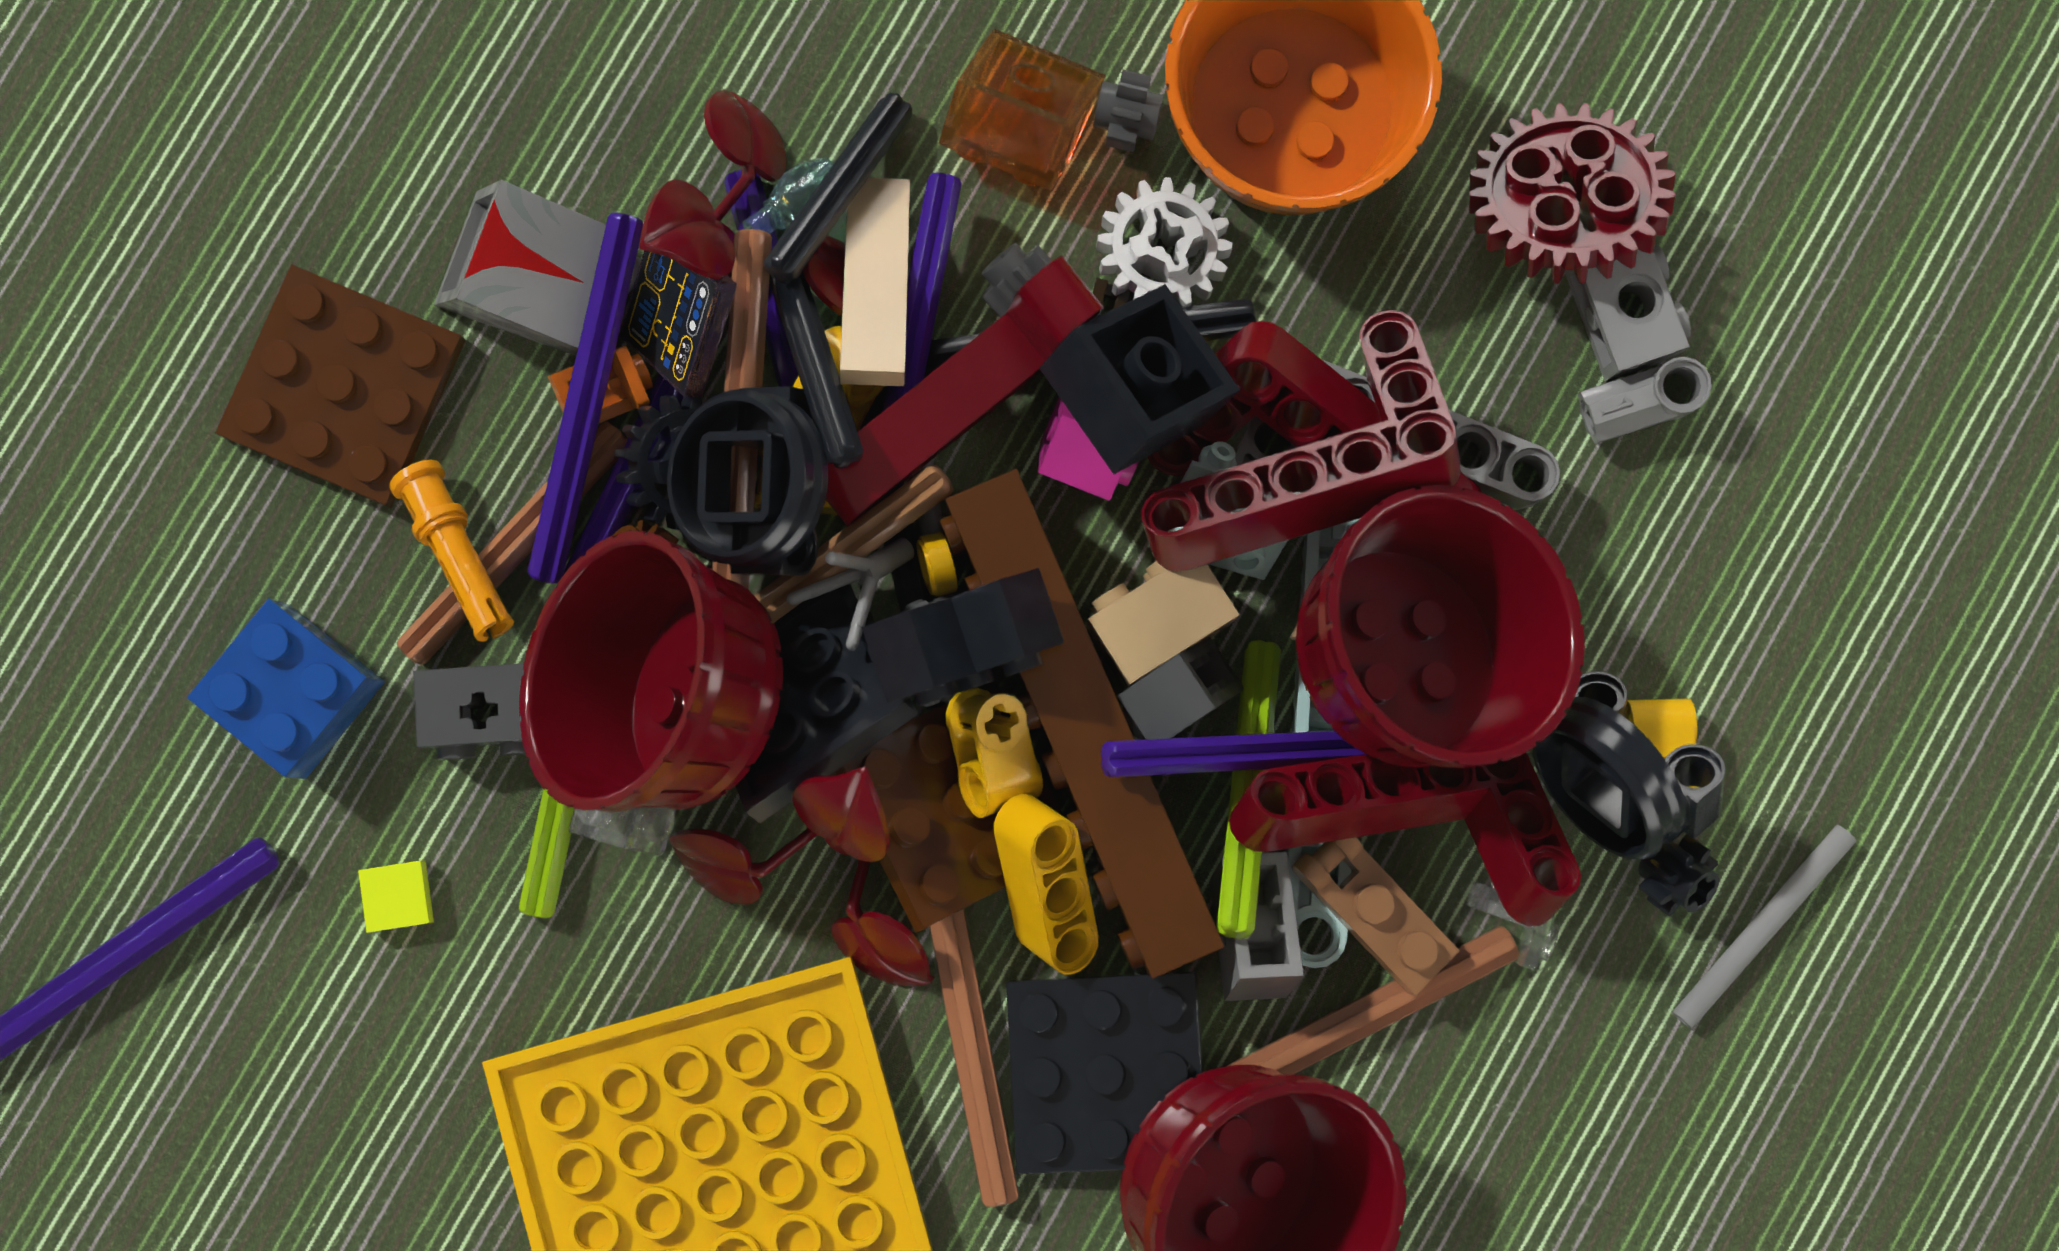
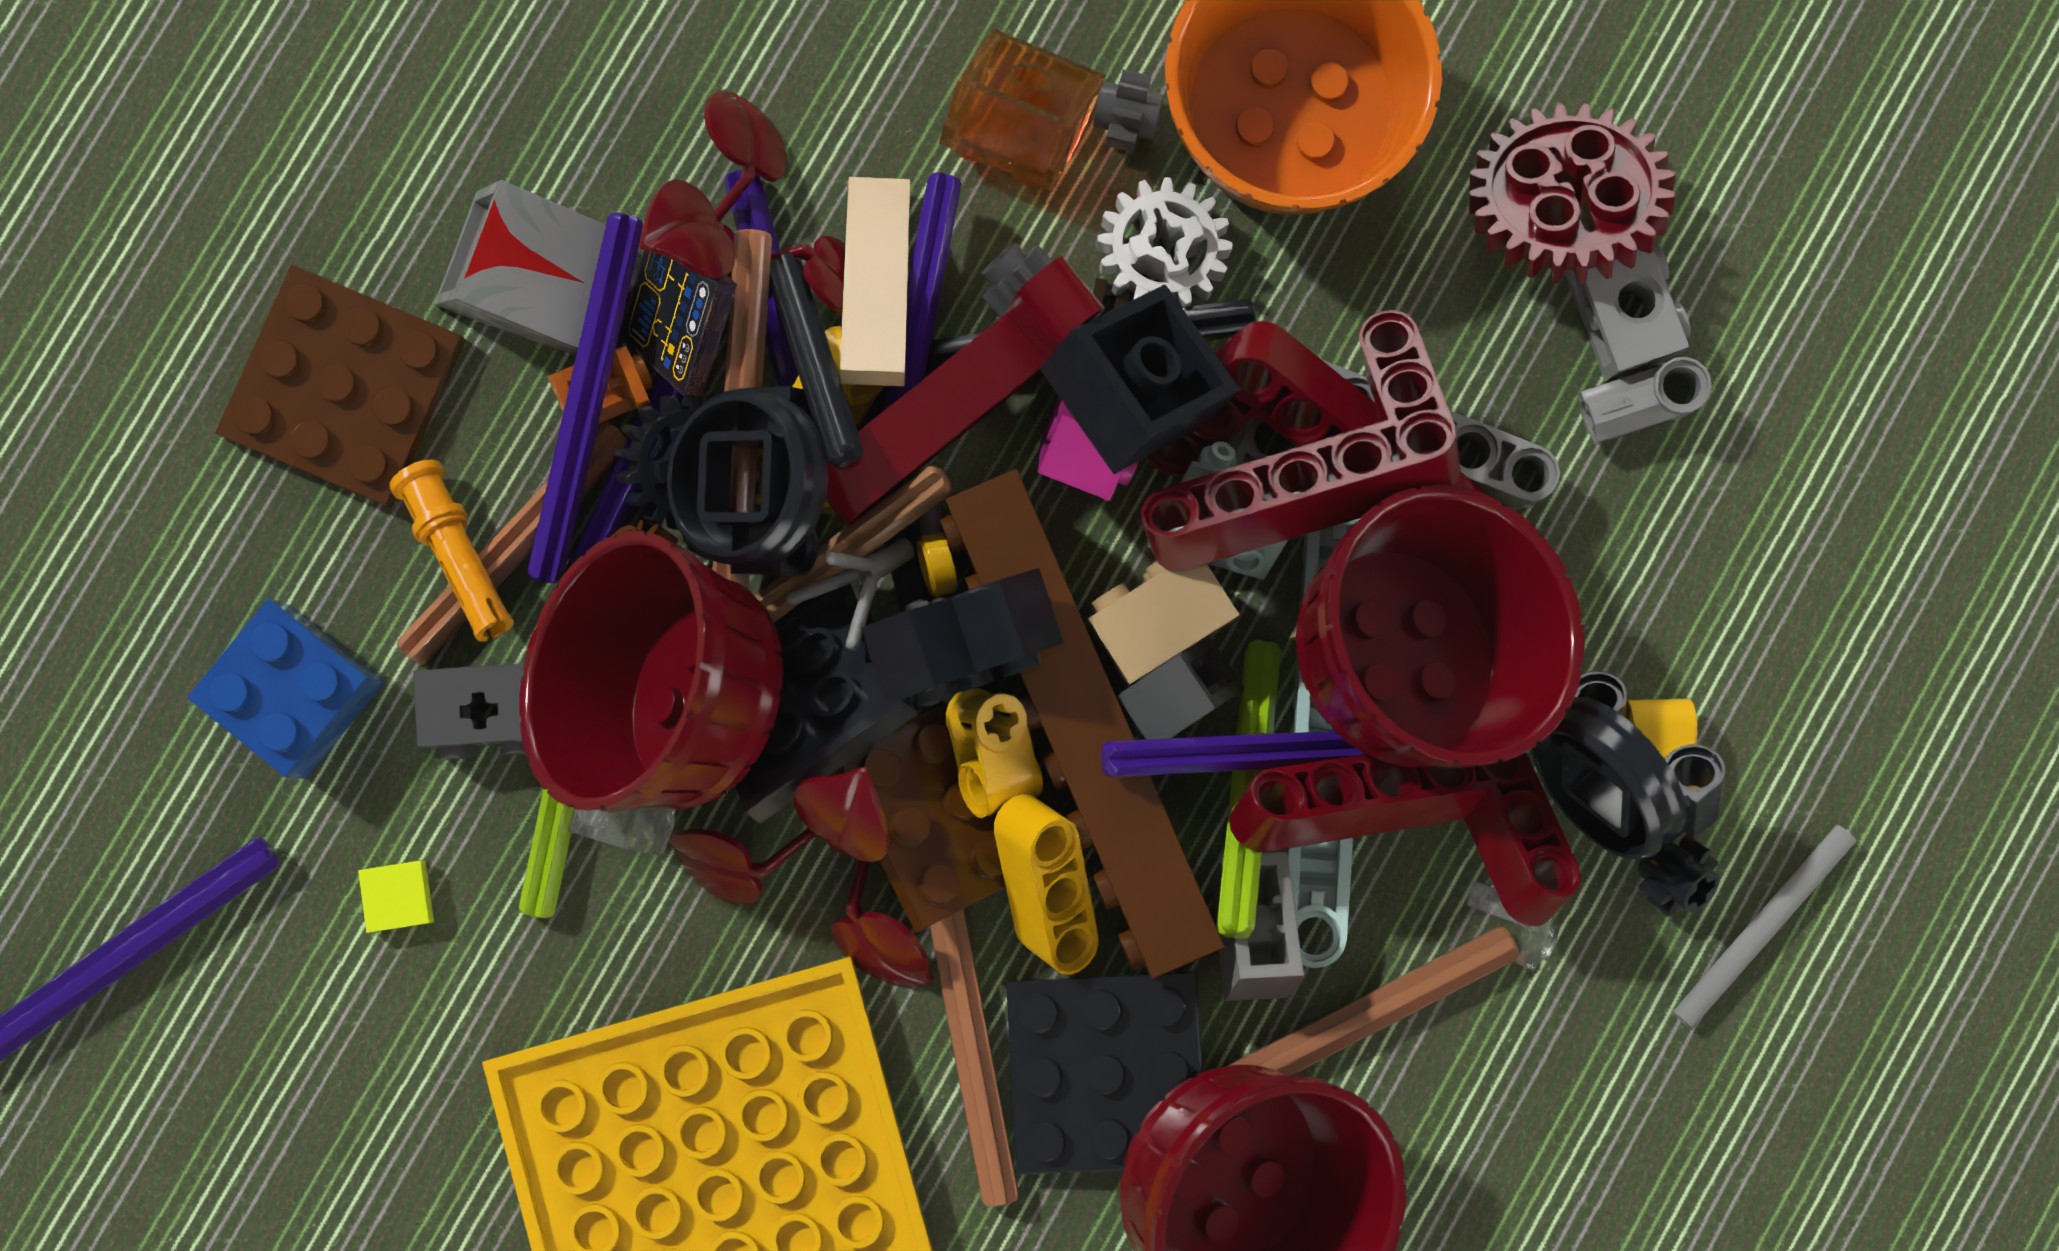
(789, 195): clear light blue piece -> none
(838, 188): black axle -> none
(1377, 913): medium nougat plate -> none

